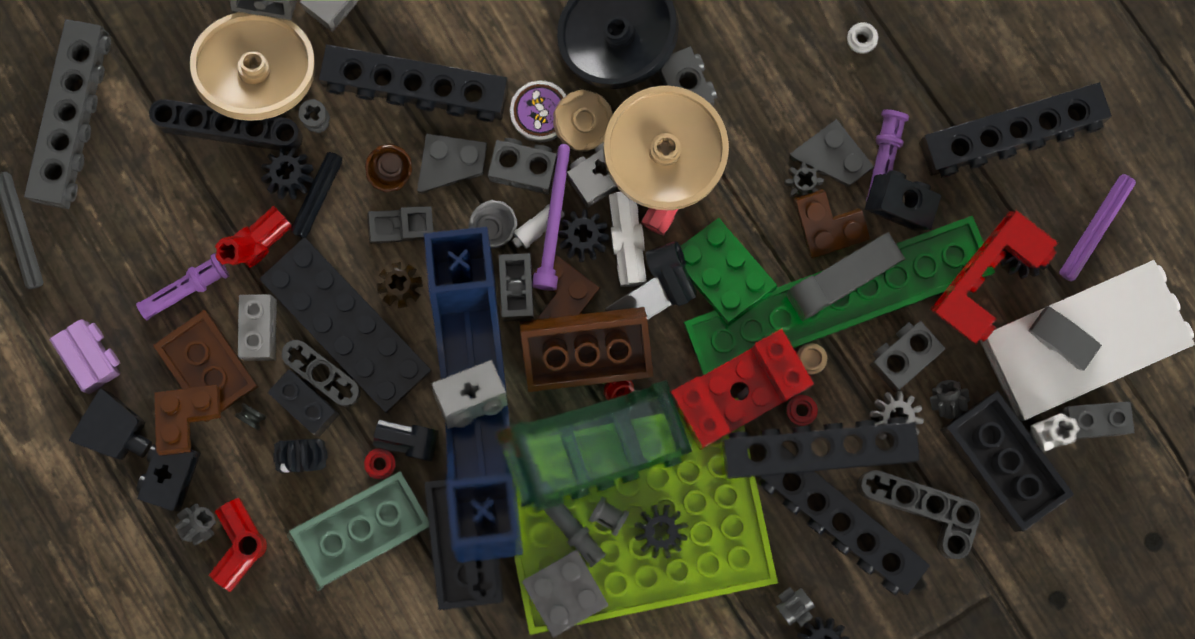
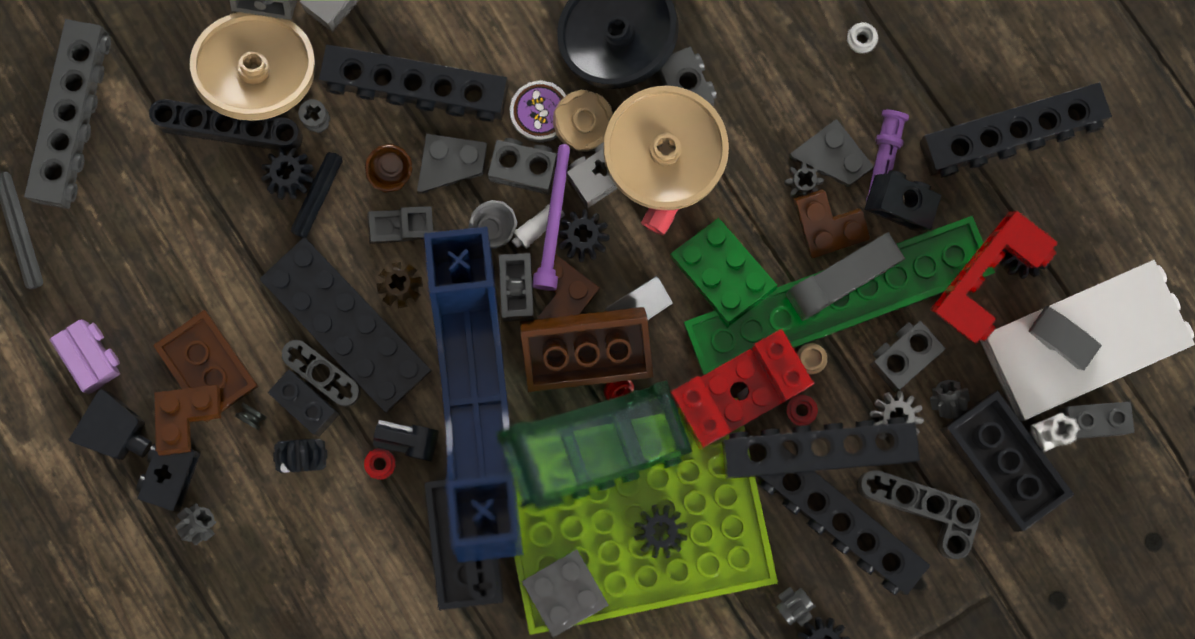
(195, 280): medium lavender pin -> none
(236, 561): red piece -> none
(253, 242): red piece -> none
(257, 327): light grey brick -> none
(359, 529): sand green plate -> none
(454, 392): light grey brick -> none
(576, 534): dark grey pin -> none
(608, 516): dark grey bush -> none
(627, 240): white piece -> none
(669, 265): black piece -> none
(1097, 227): medium lavender axle -> none

